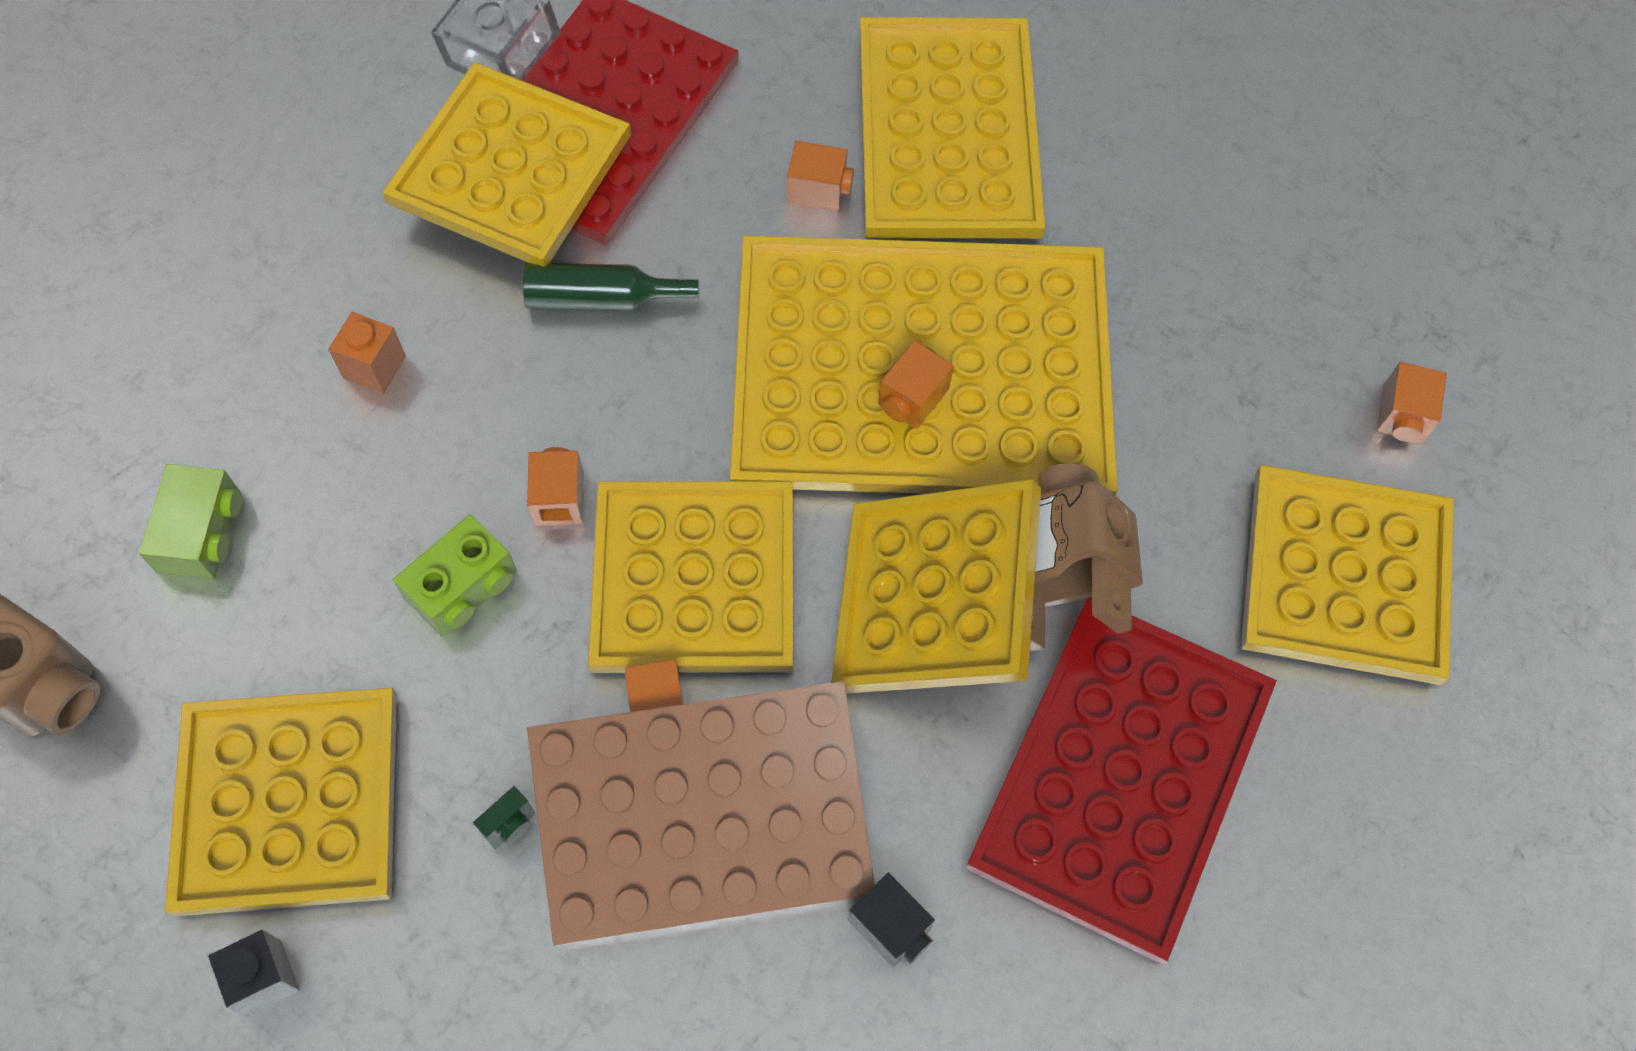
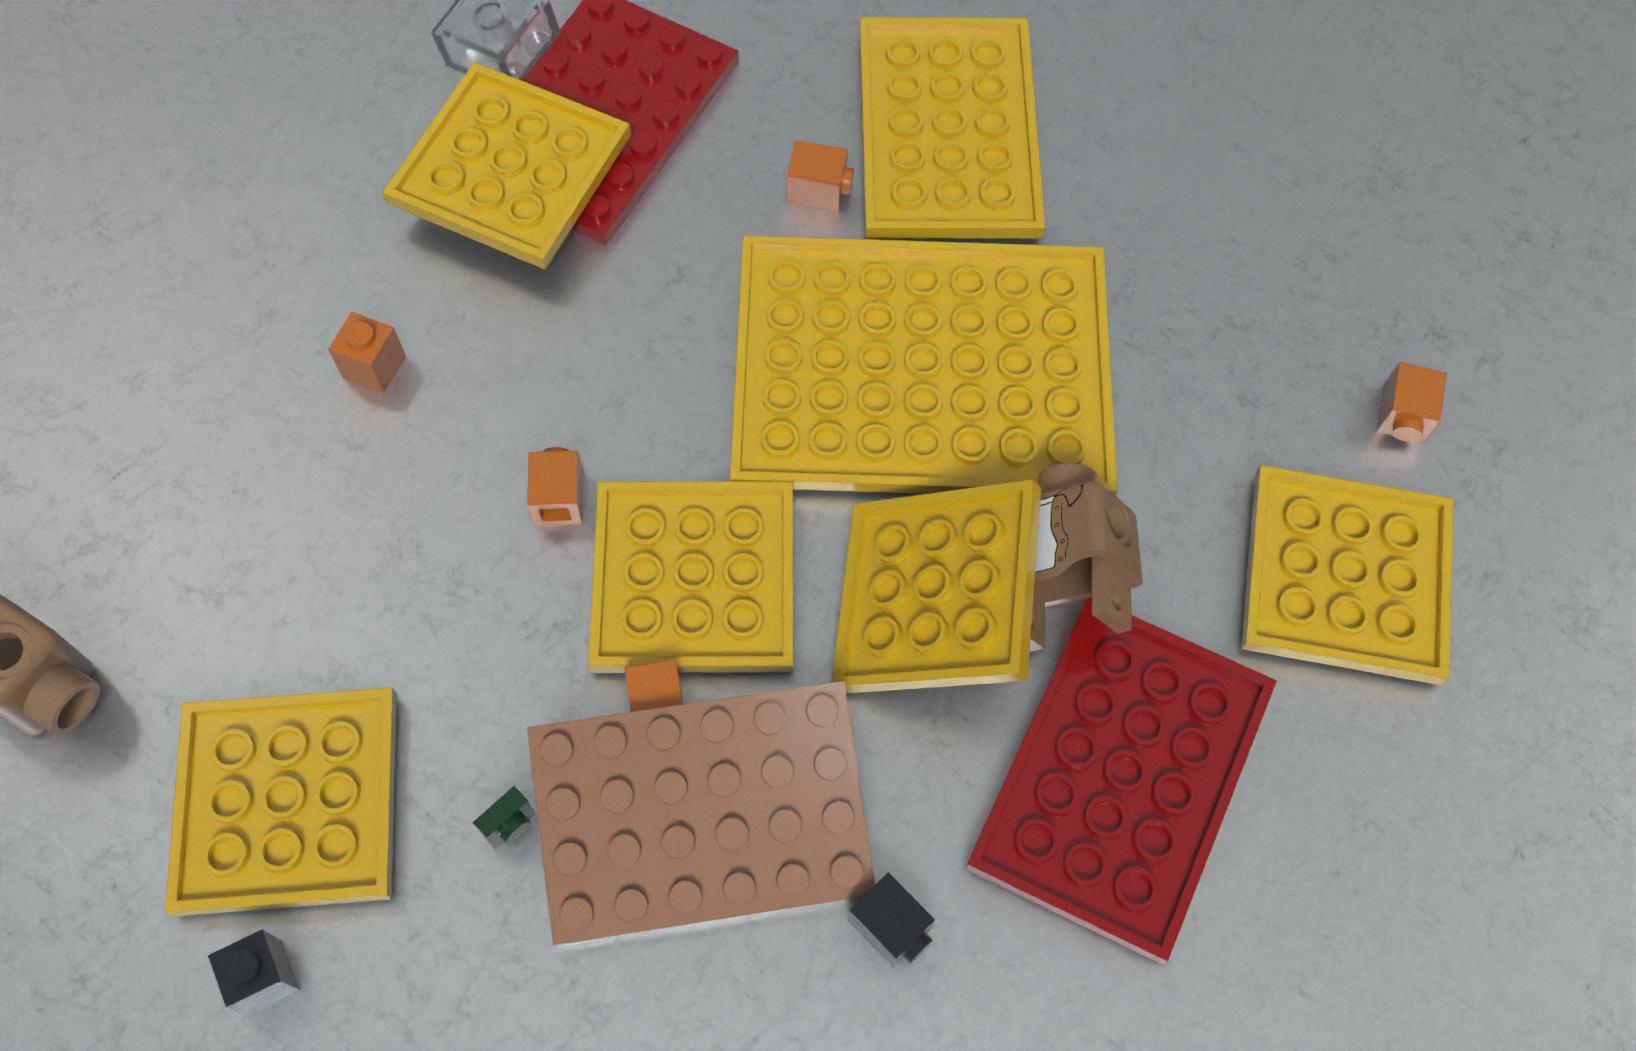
(191, 521): lime brick -> none
(456, 575): lime brick -> none
(598, 287): dark green piece -> none
(915, 385): orange brick -> none

